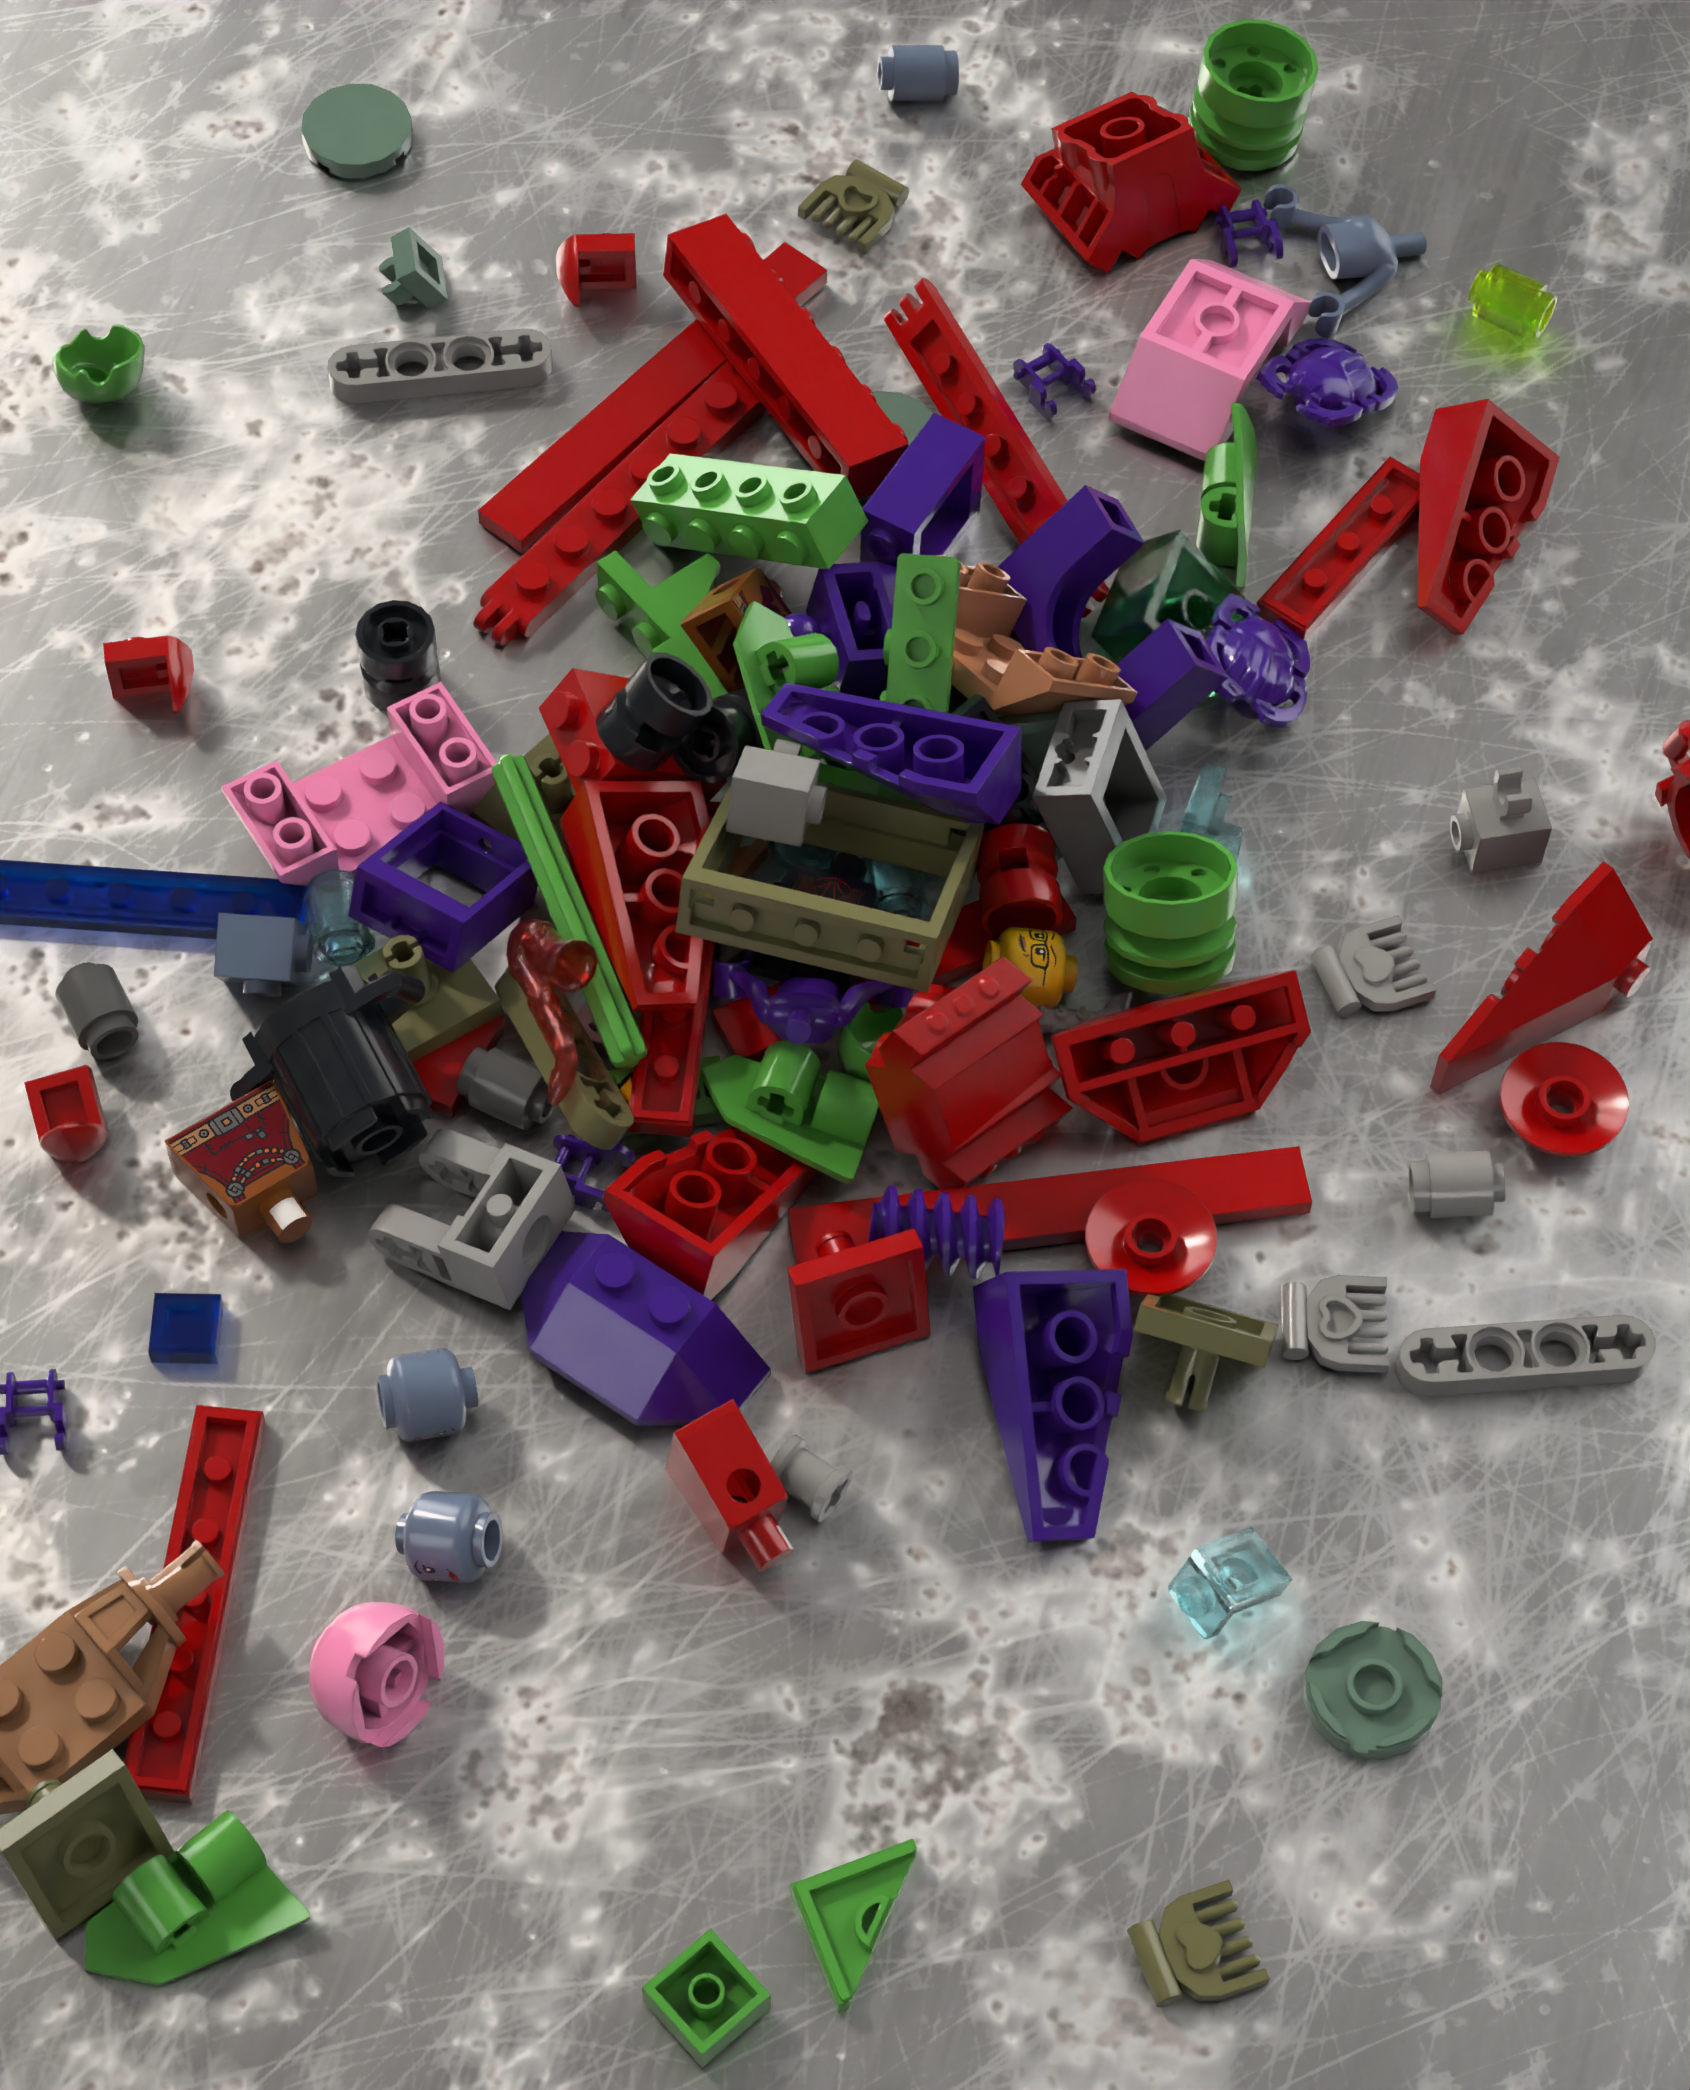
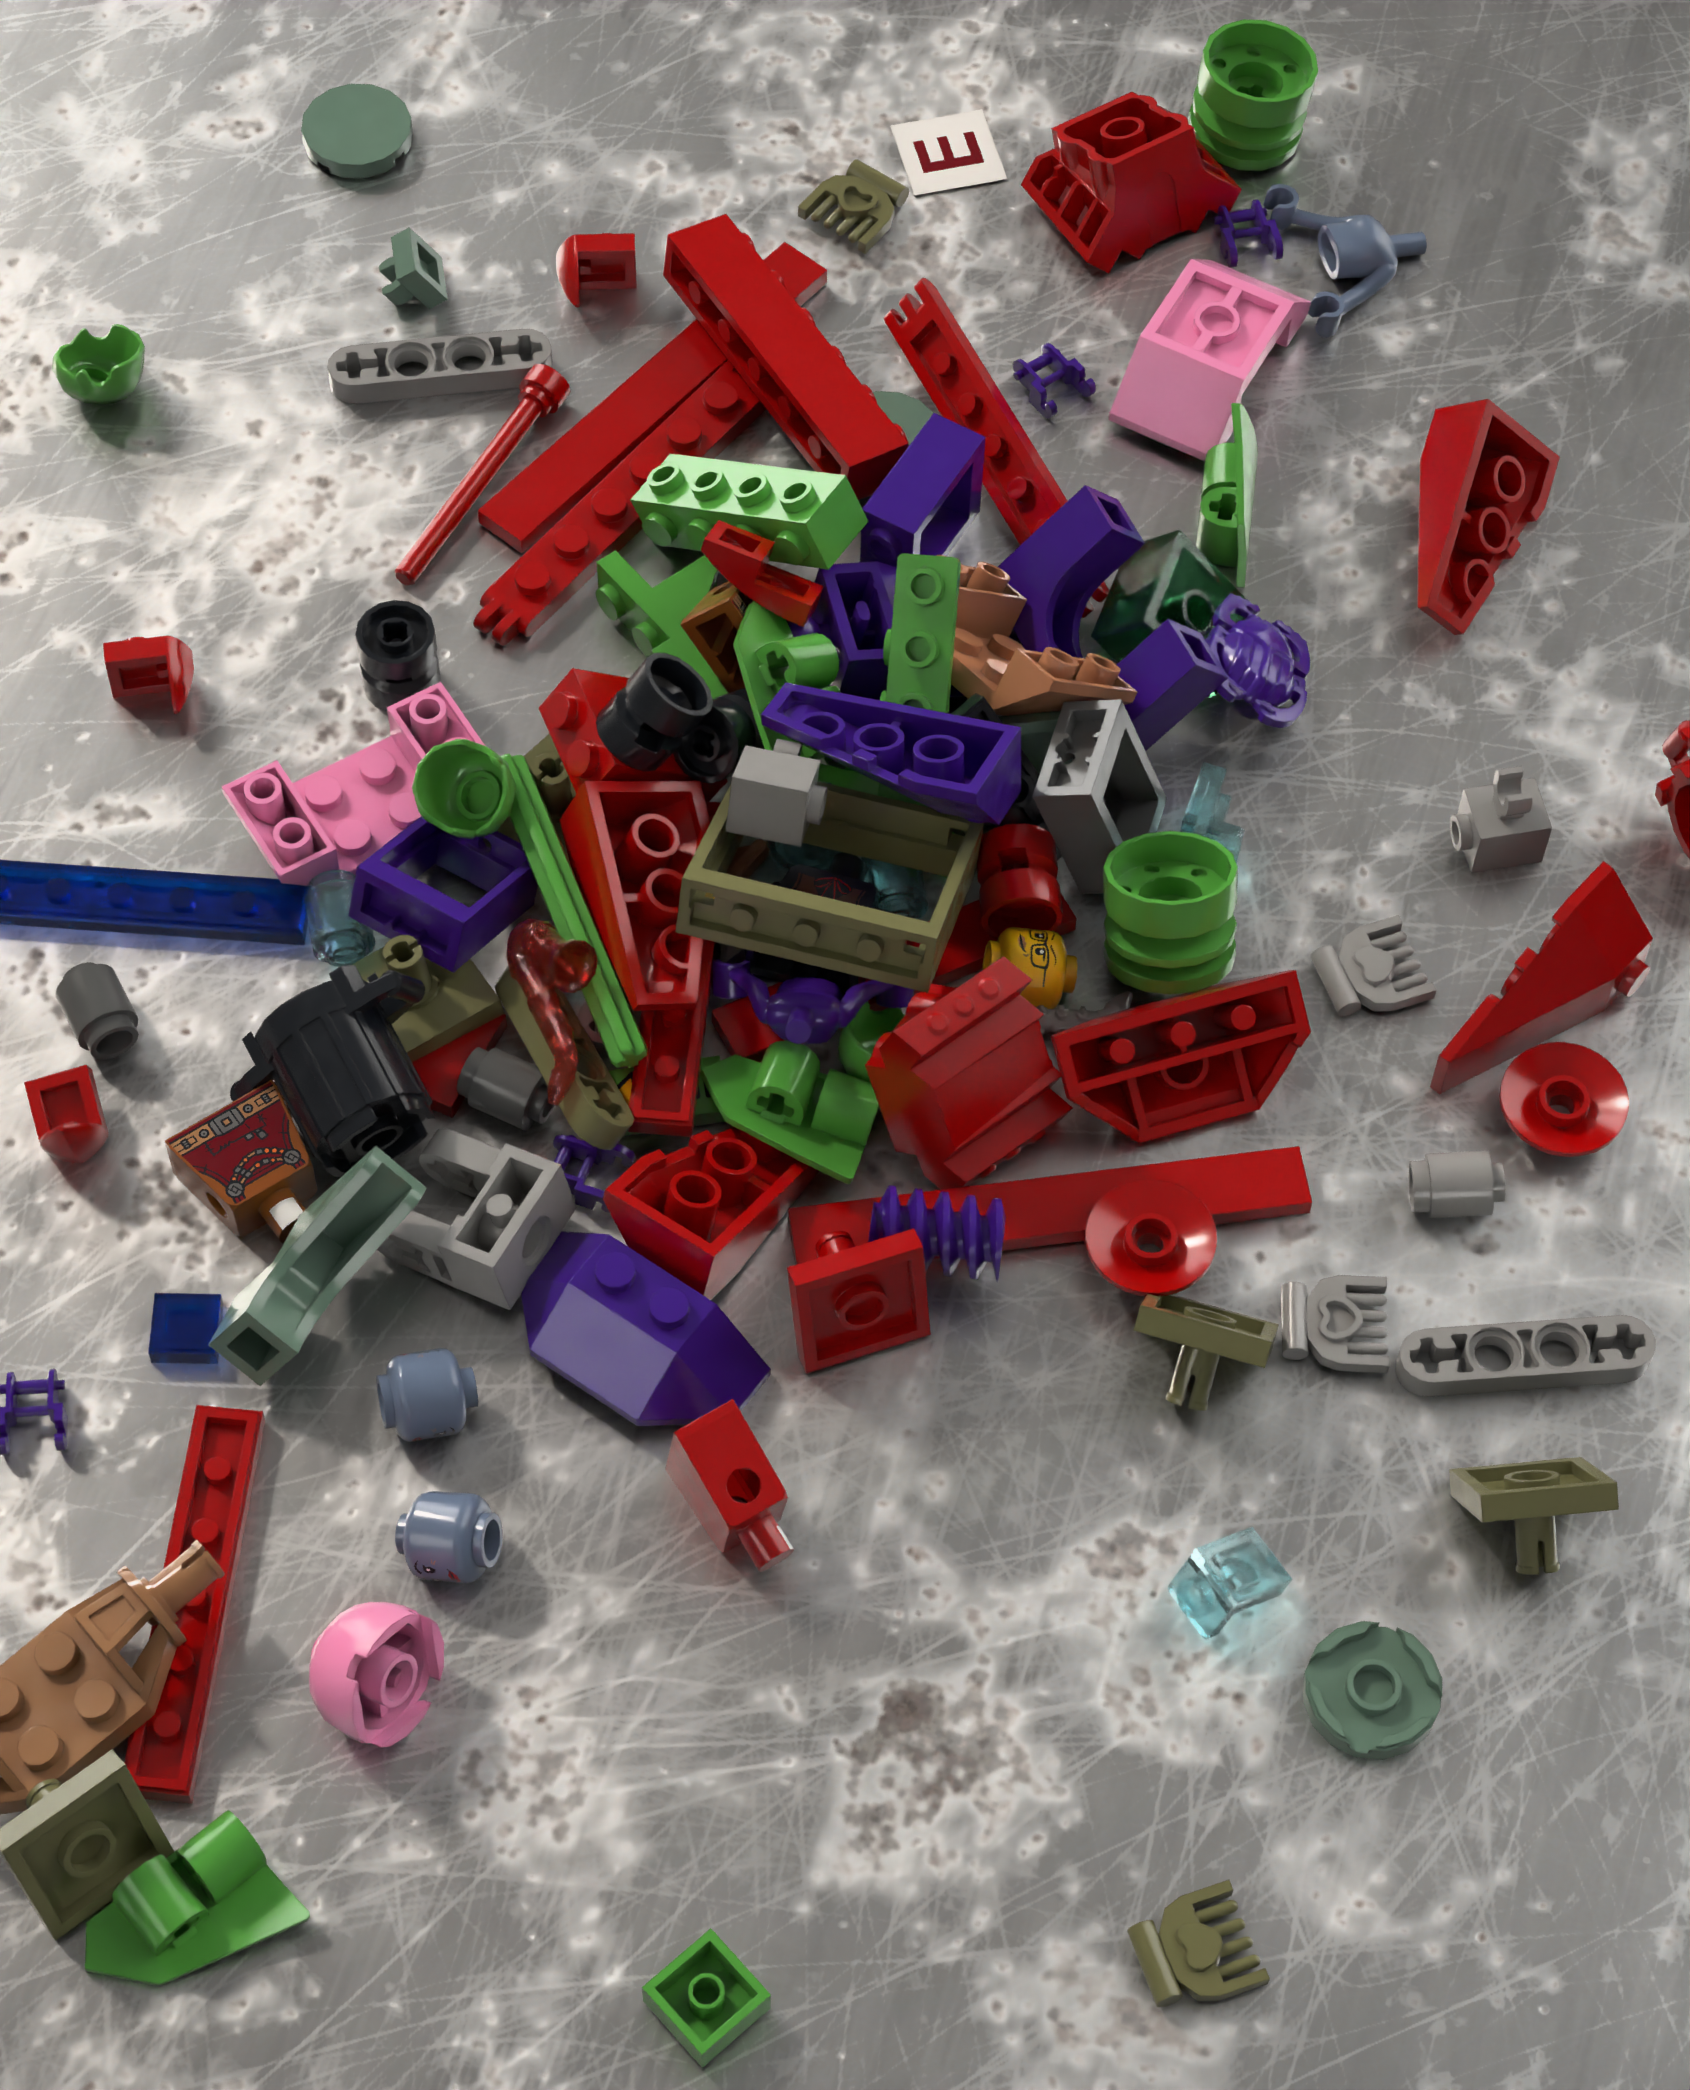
(261, 952): sand blue brick -> none
(314, 1264): none -> sand green arch
(464, 788): none -> bright green hair
(540, 394): none -> red piece
(744, 563): none -> red slope
(810, 1478): light grey bush -> none
(847, 1913): bright green tile -> none
(918, 73): sand blue brick -> none
(948, 152): none -> white sticker
(1053, 1377): dark purple wedge -> none
(1329, 381): dark purple shield -> none
(1344, 550): red tile -> none
(1512, 301): clear neon green brick -> none
(1532, 1498): none -> olive tile

